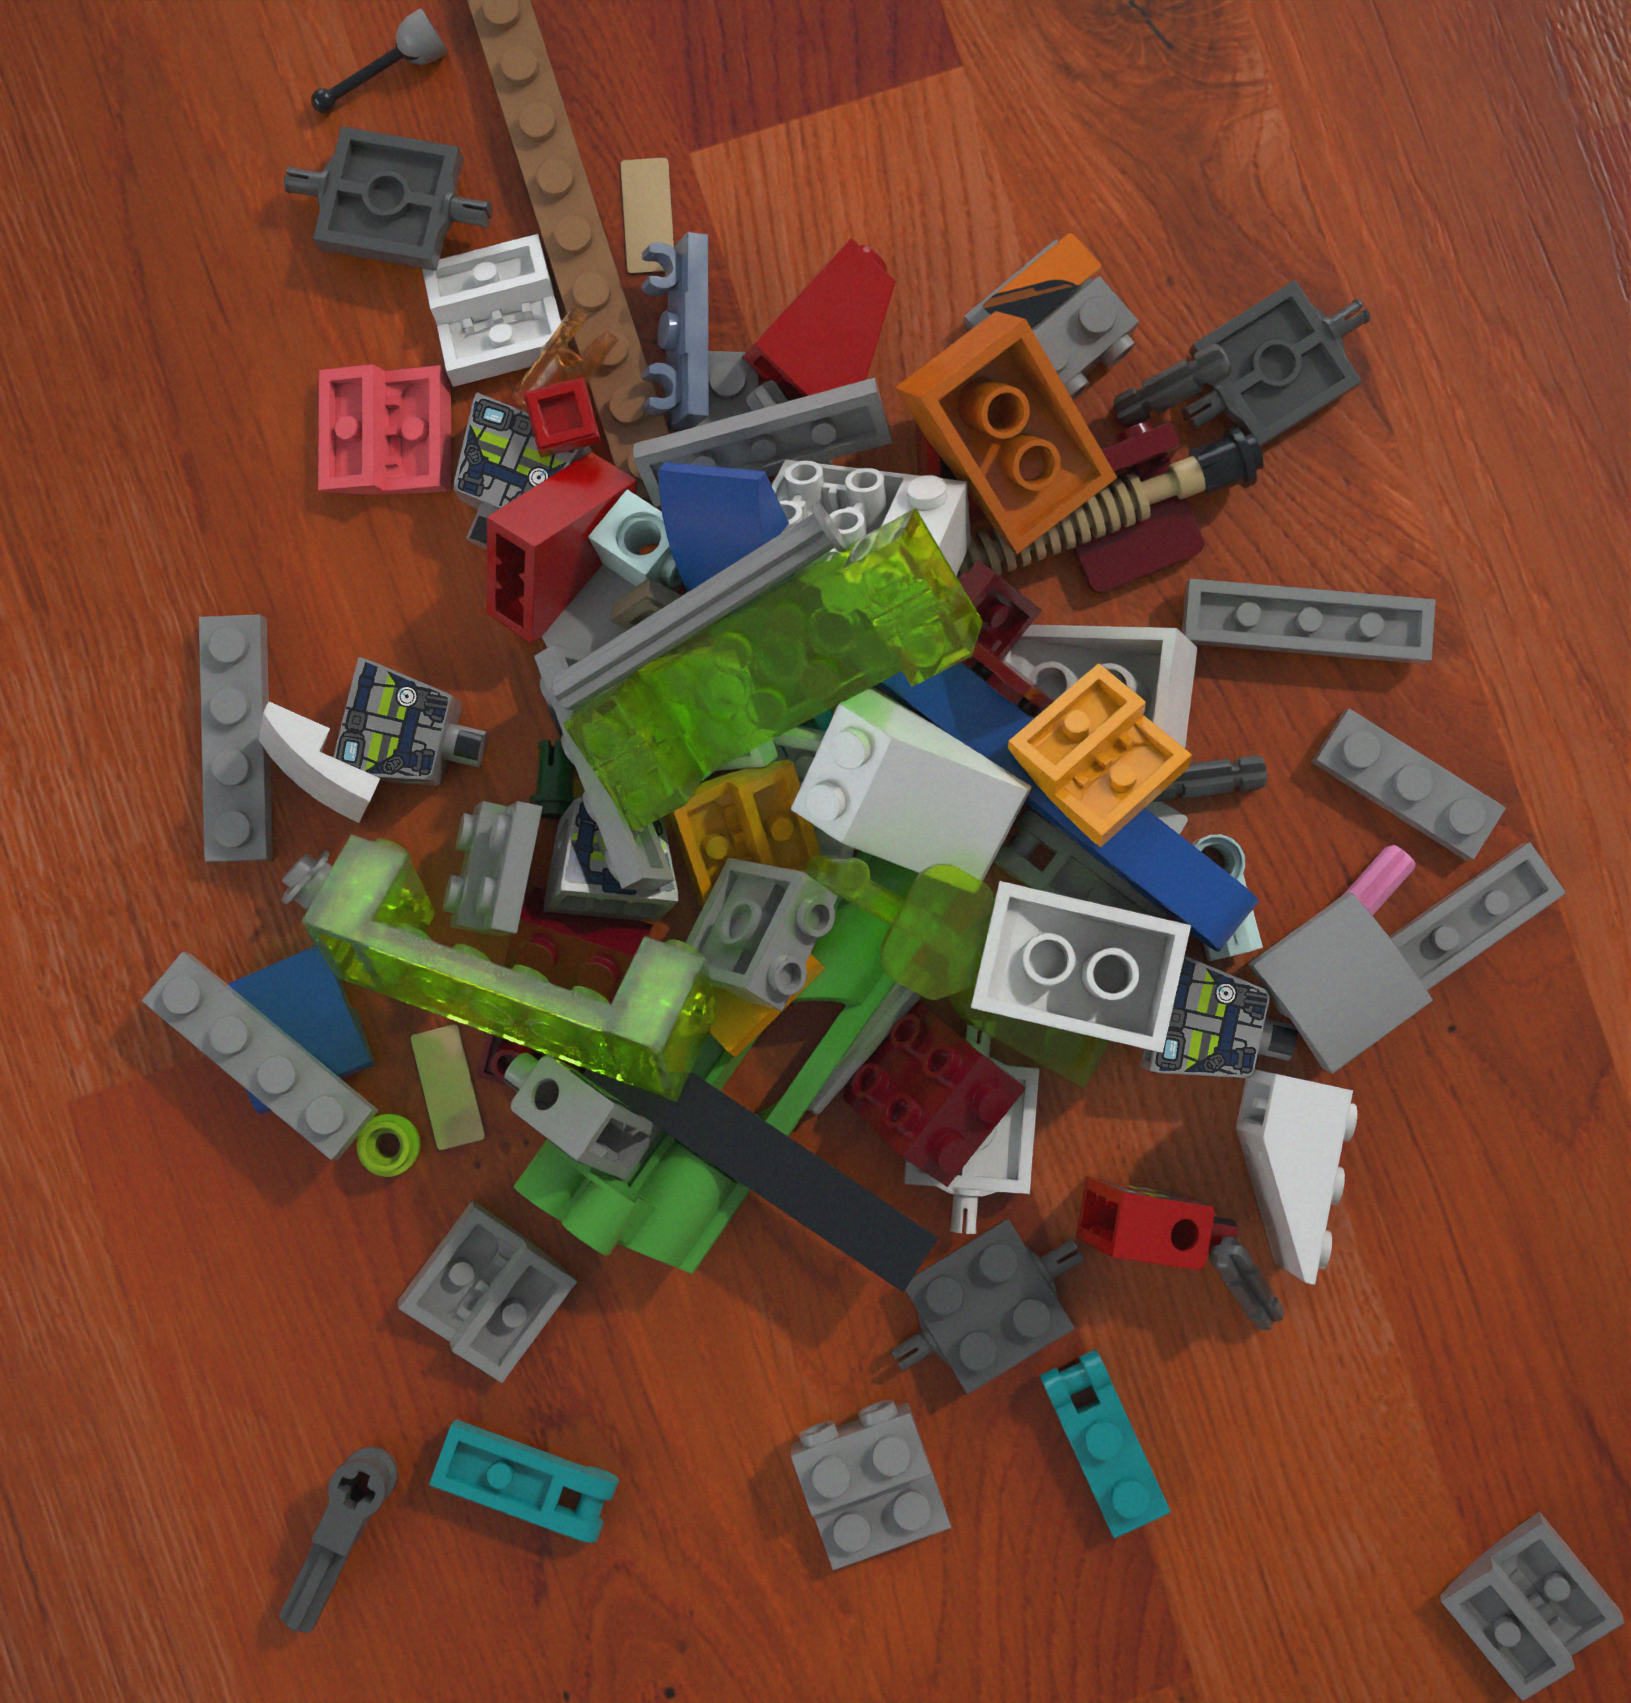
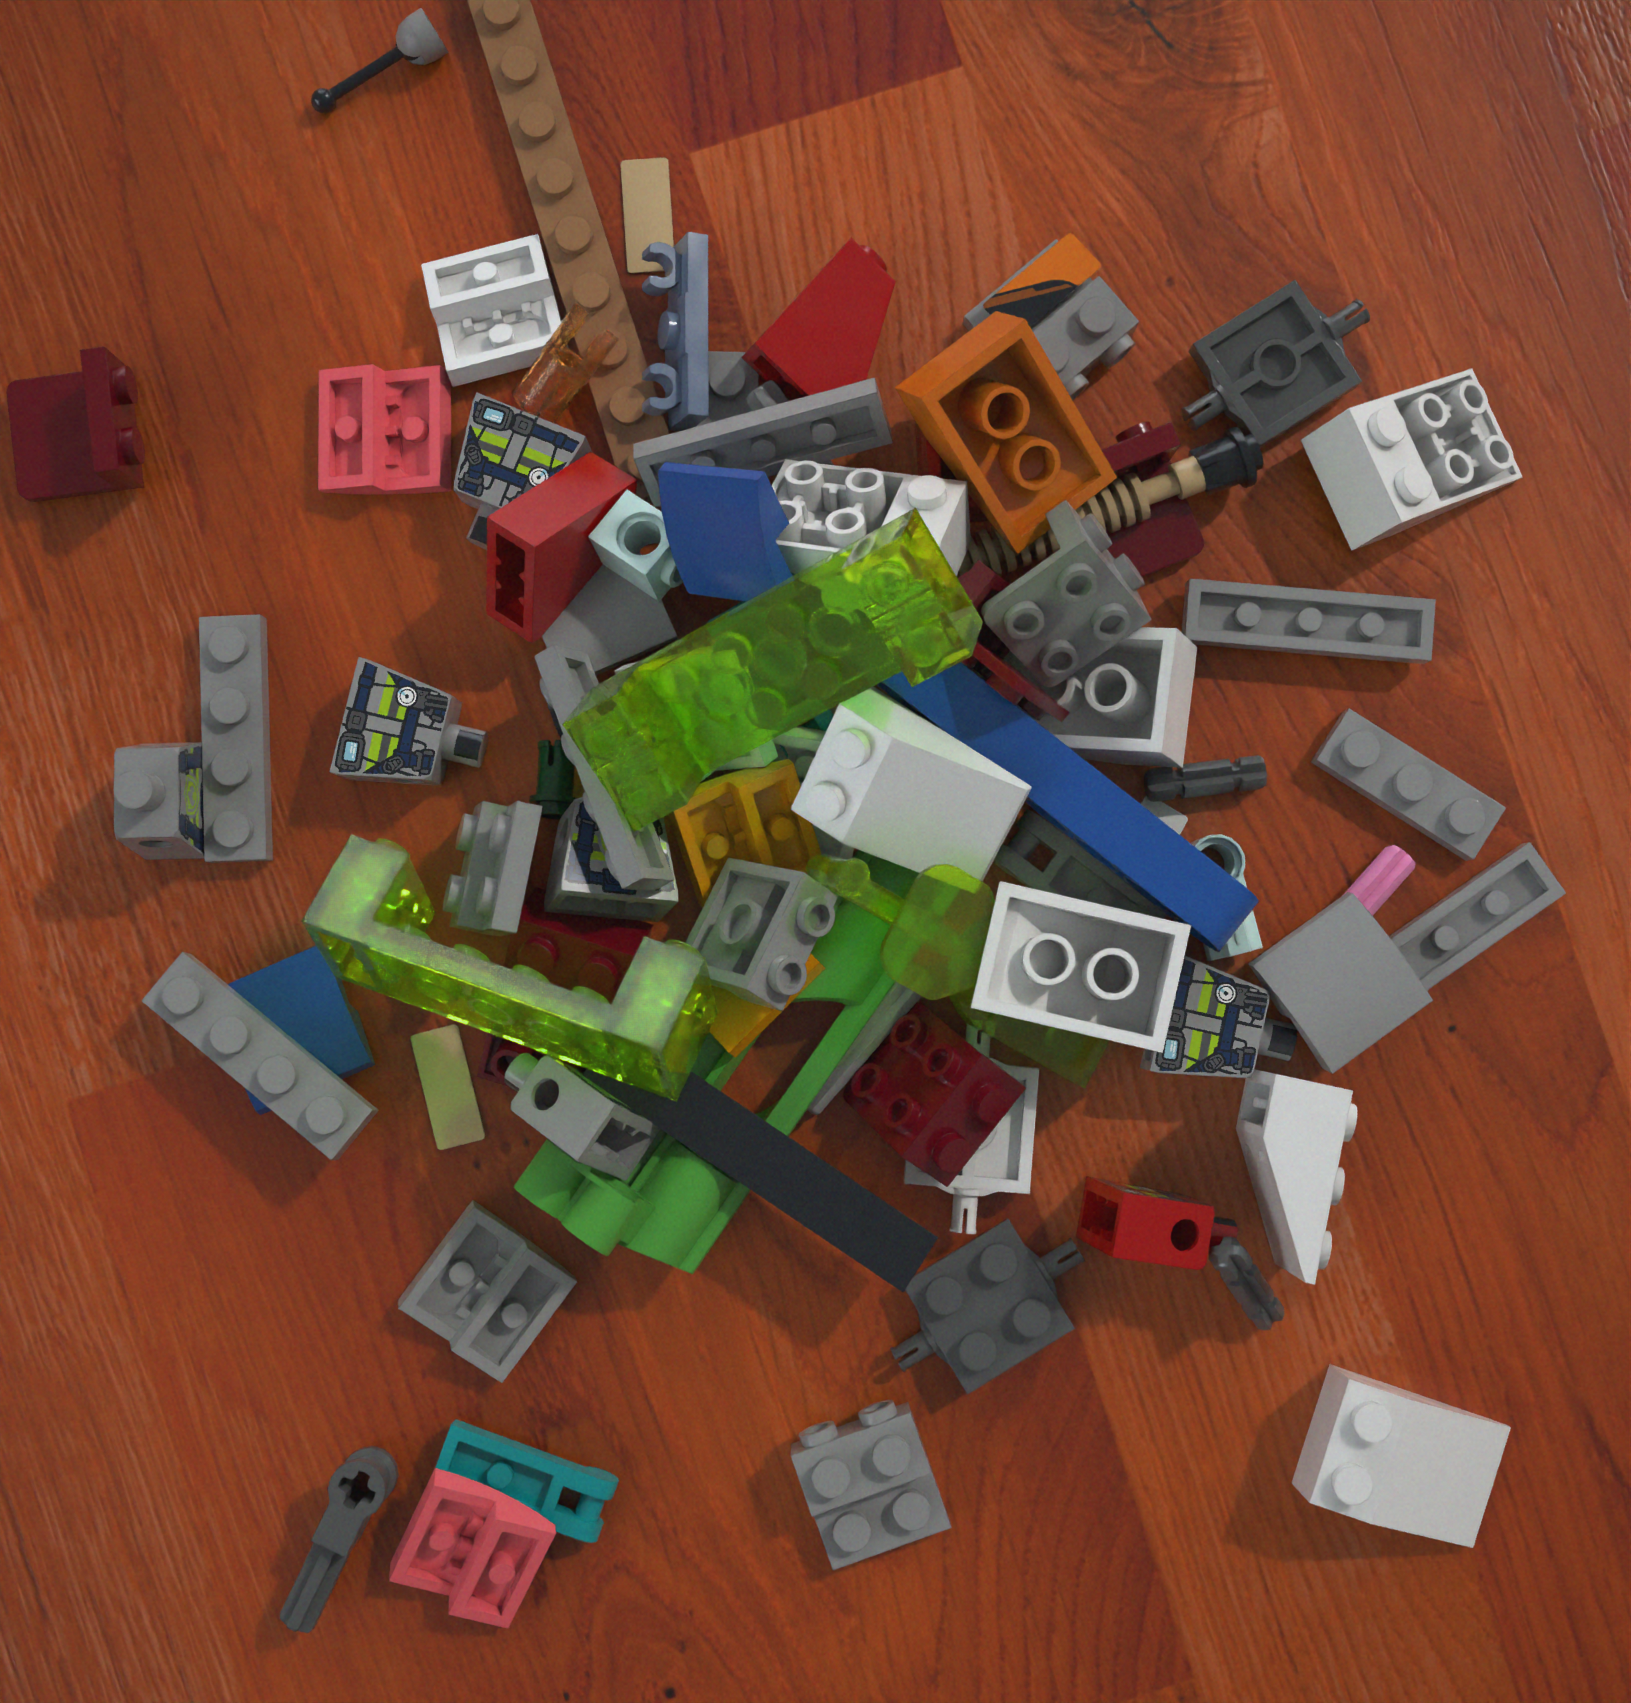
(76, 430): none -> dark red bracket
(160, 800): none -> light grey torso
(297, 749): white slope -> none
(306, 879): light grey plate -> none
(369, 1145): lime plate -> none
(388, 198): dark grey plate -> none
(472, 1548): none -> coral slope
(561, 417): red tile -> none
(641, 603): dark tan tile -> none
(698, 609): light grey axle -> none
(1070, 602): none -> light grey bracket
(1099, 754): light orange slope -> none
(1106, 1446): teal plate -> none
(1172, 385): dark grey axle -> none
(1399, 1459): none -> white slope
(1410, 457): none -> white slope
(1531, 1606): light grey slope -> none

